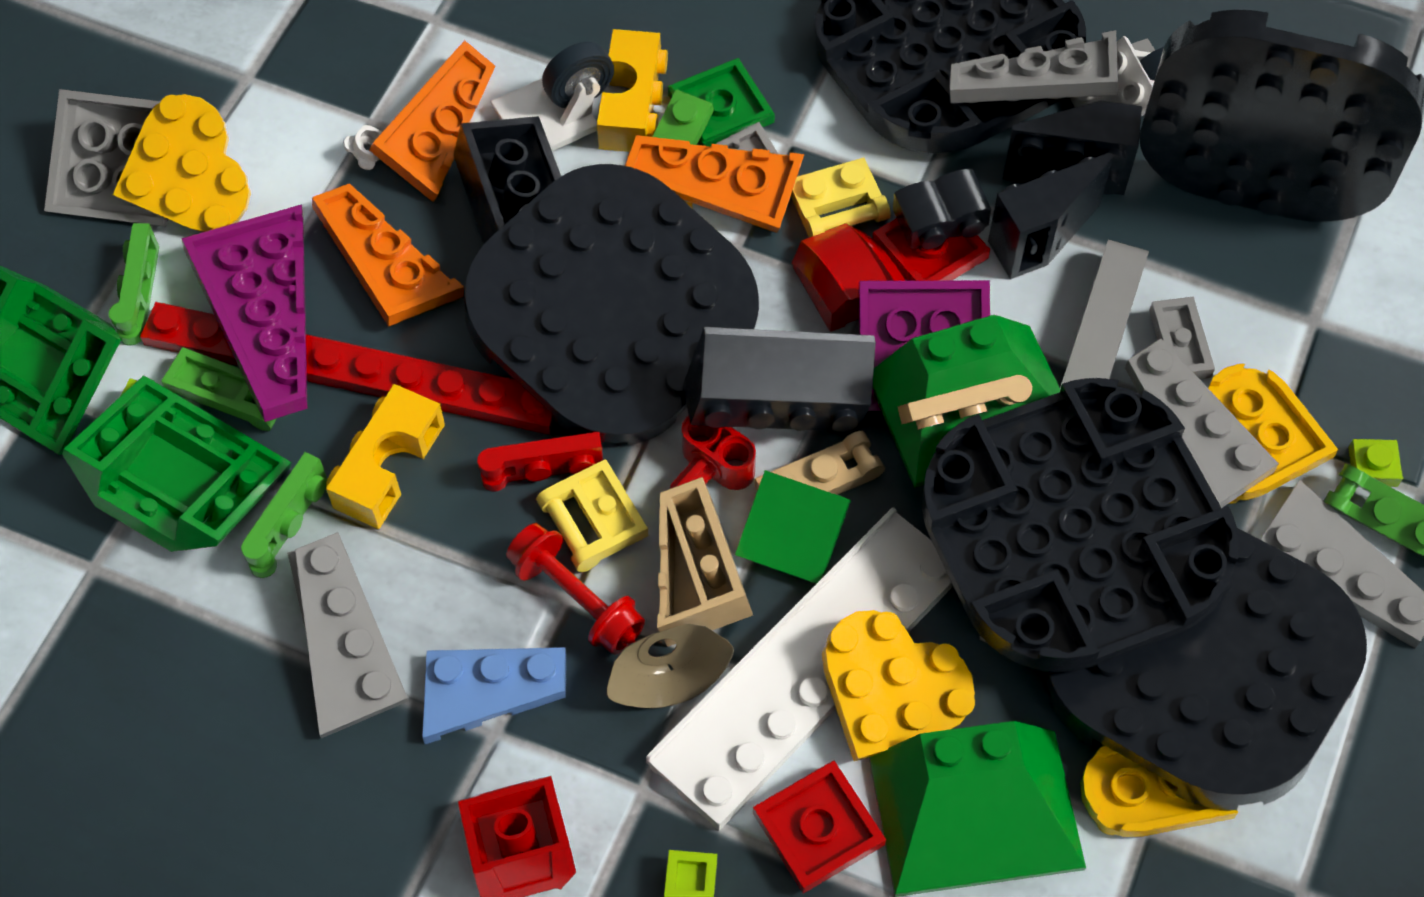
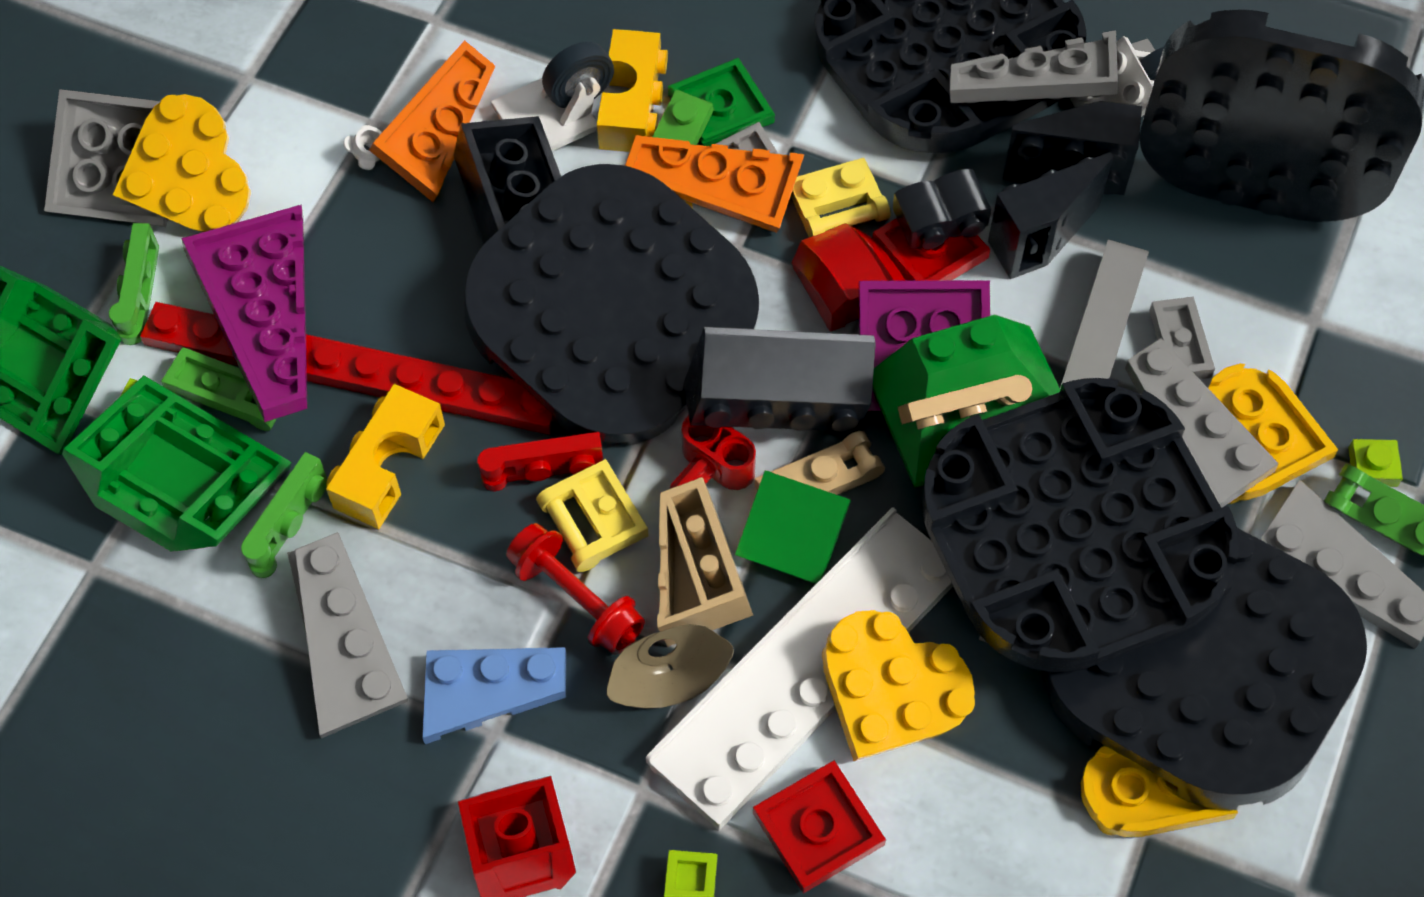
(383, 259): orange wing -> none
(975, 808): green slope -> none

